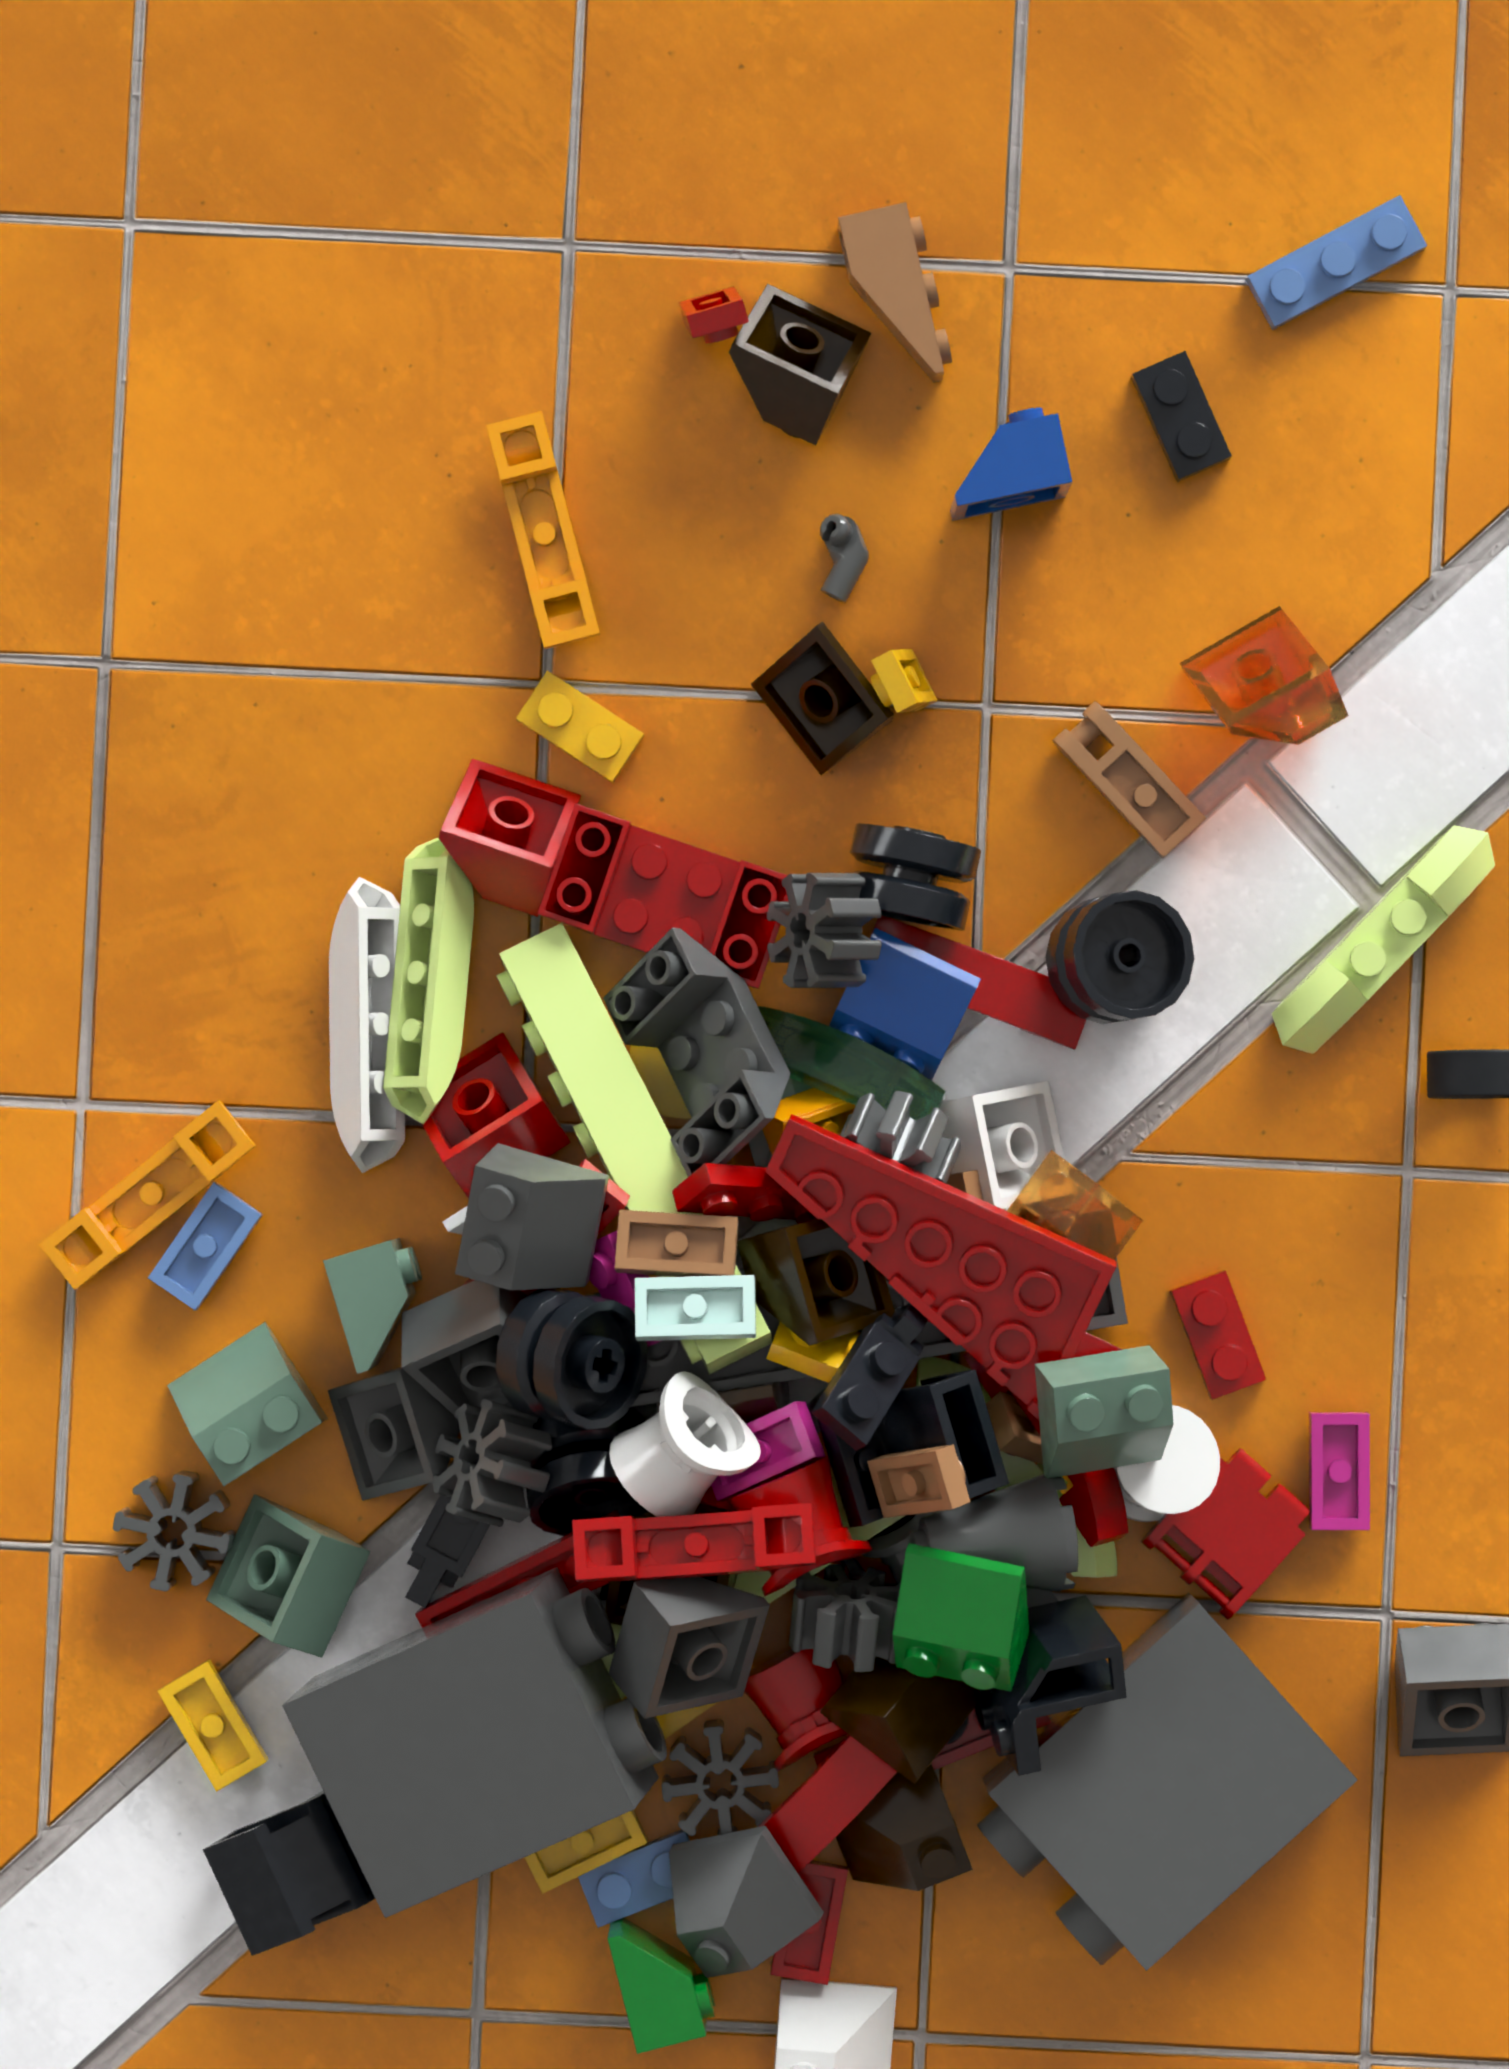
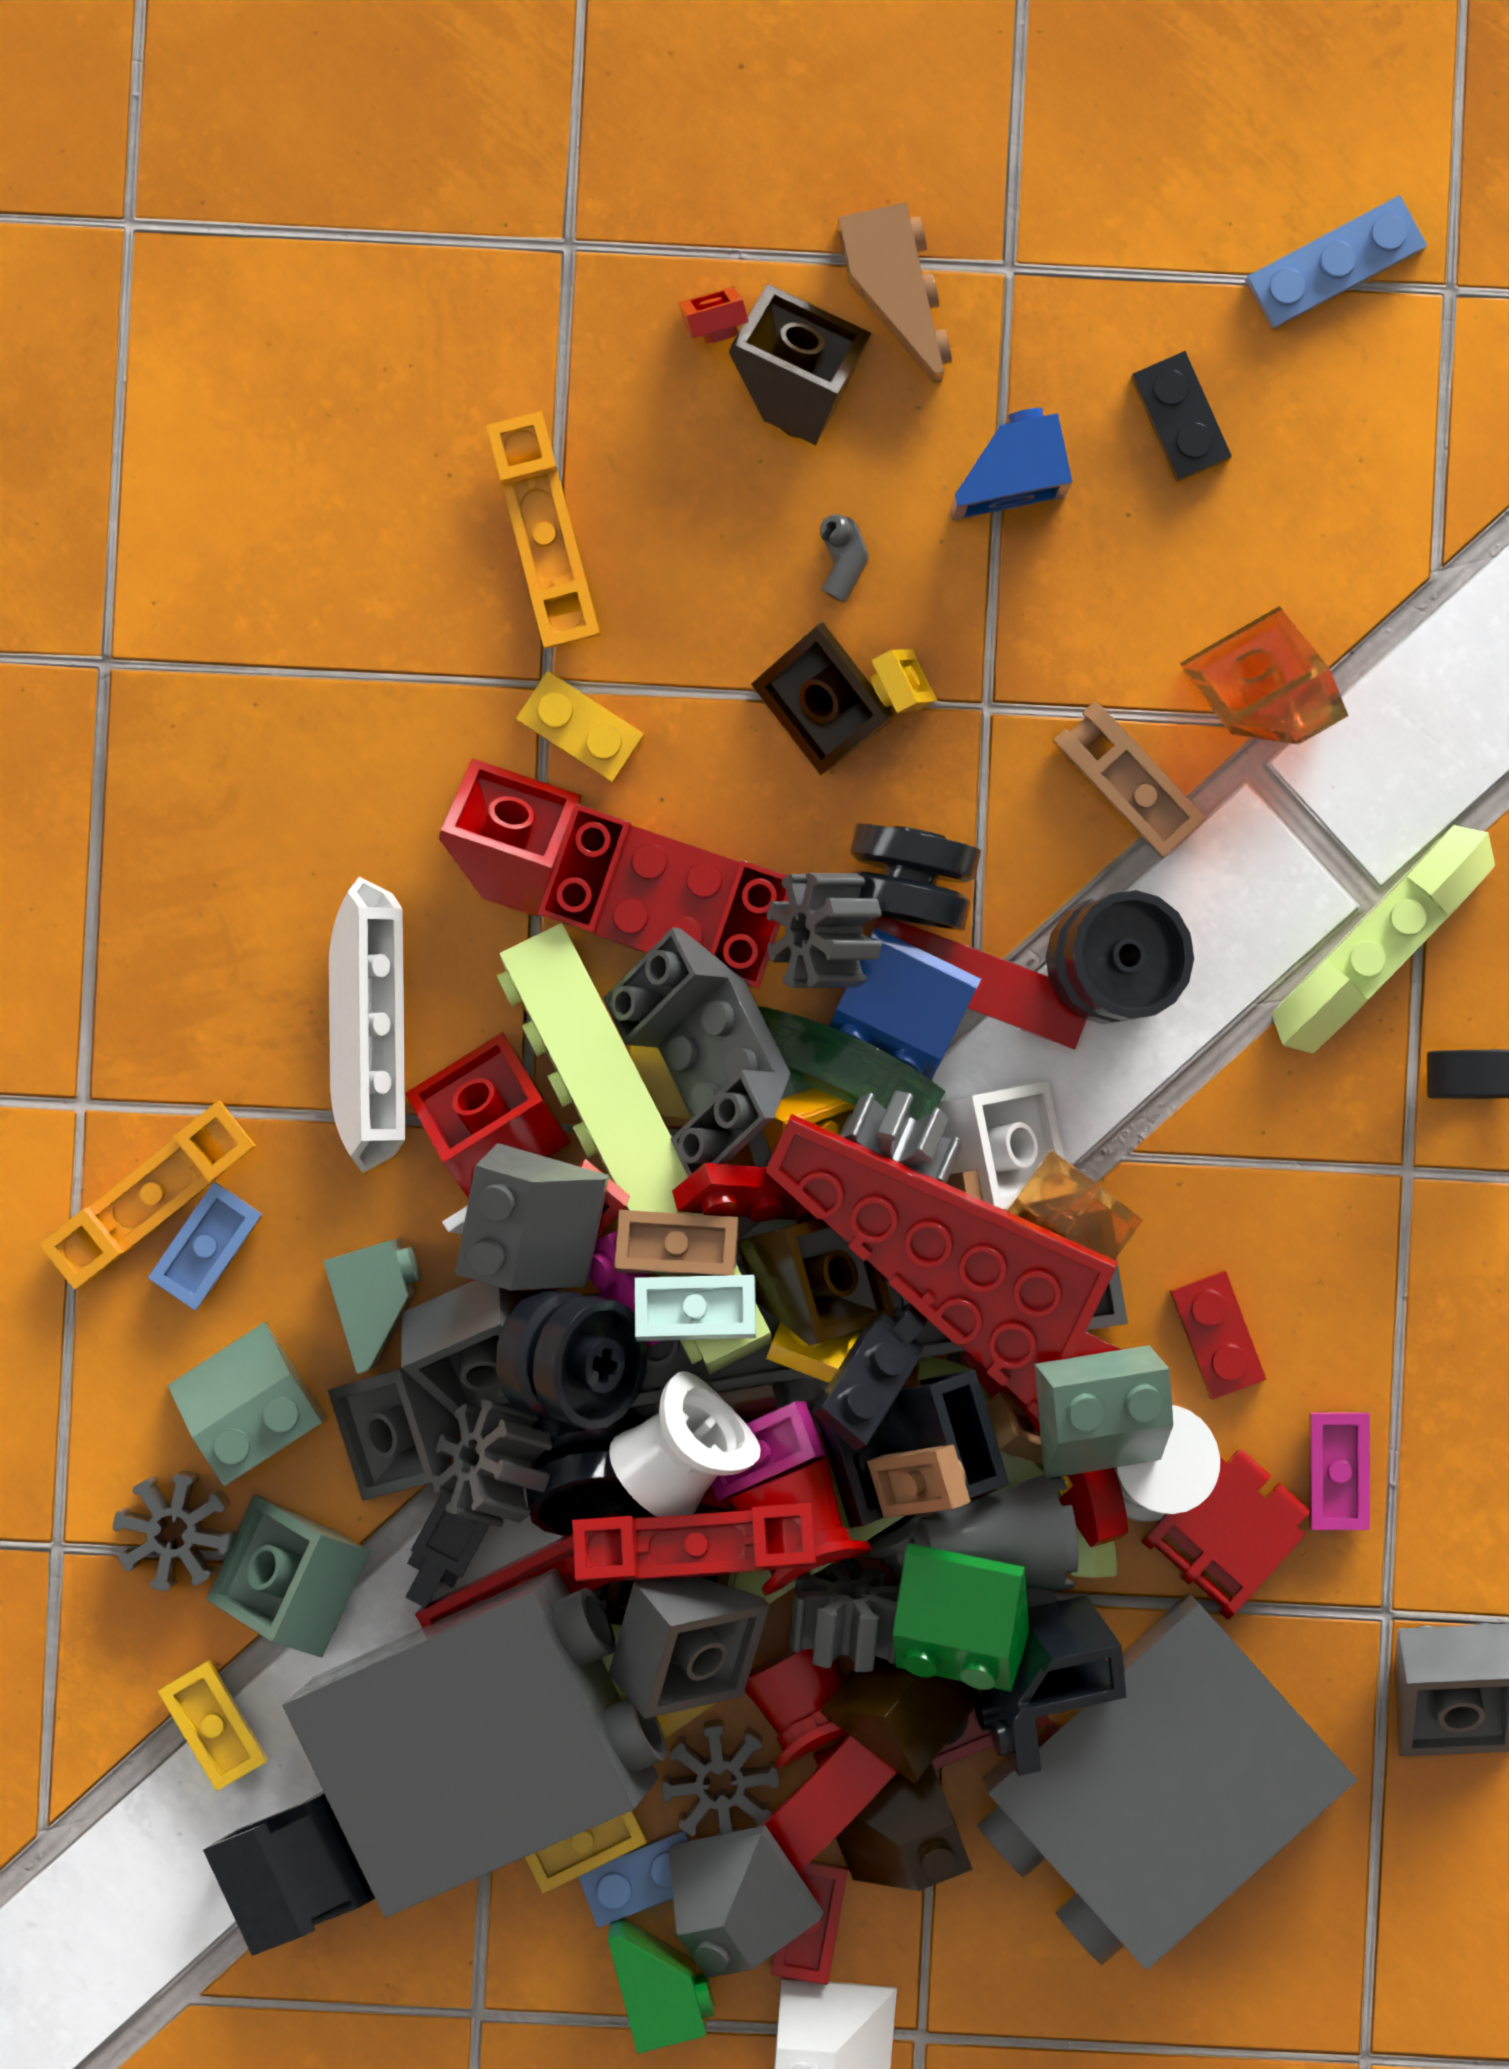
(428, 980): yellowish green brick -> none

